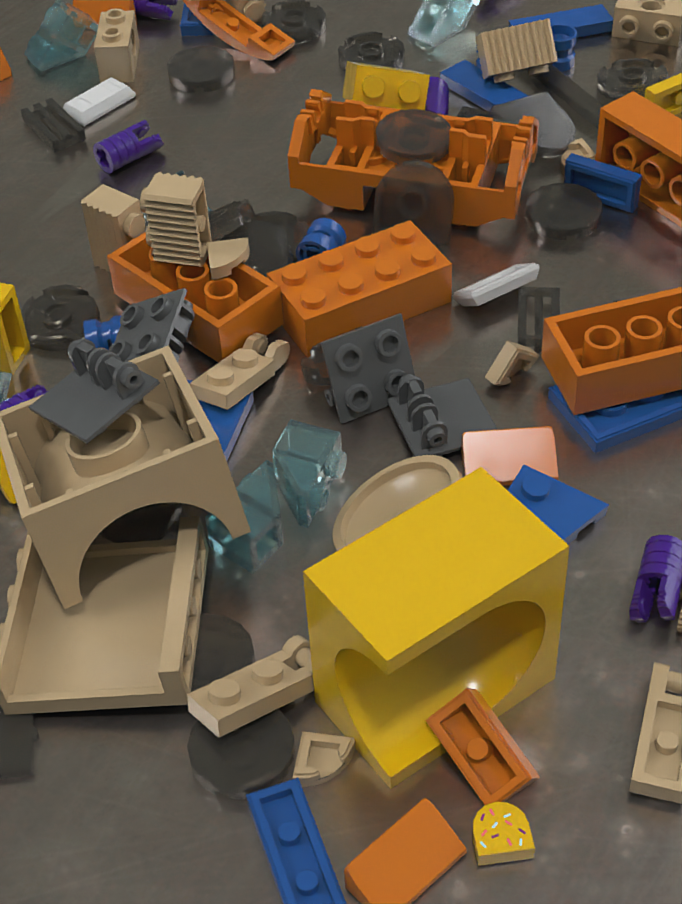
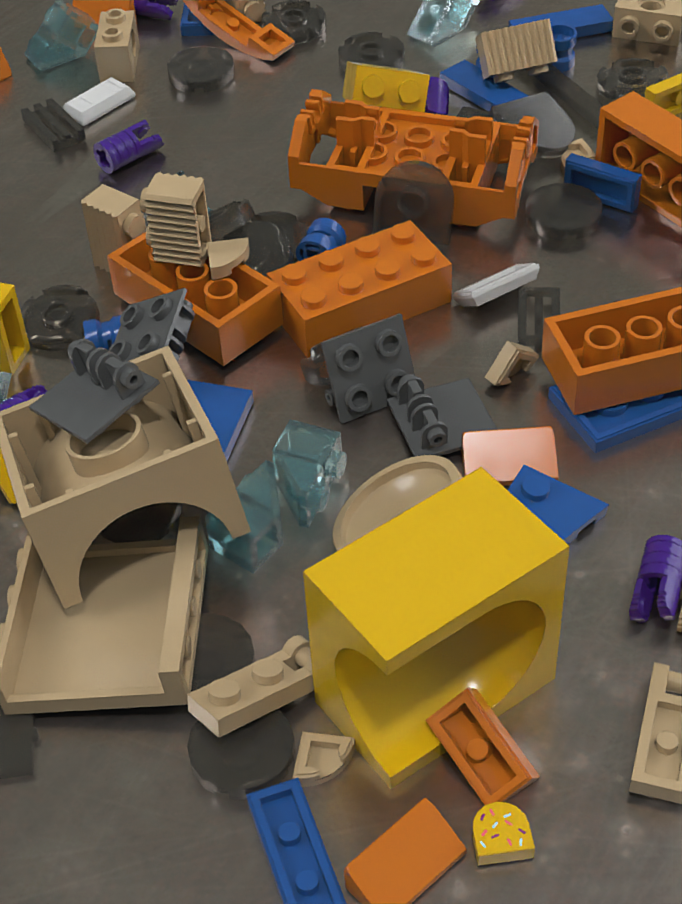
(241, 371): tan hinge -> none
(413, 136): clear smoke tile -> none

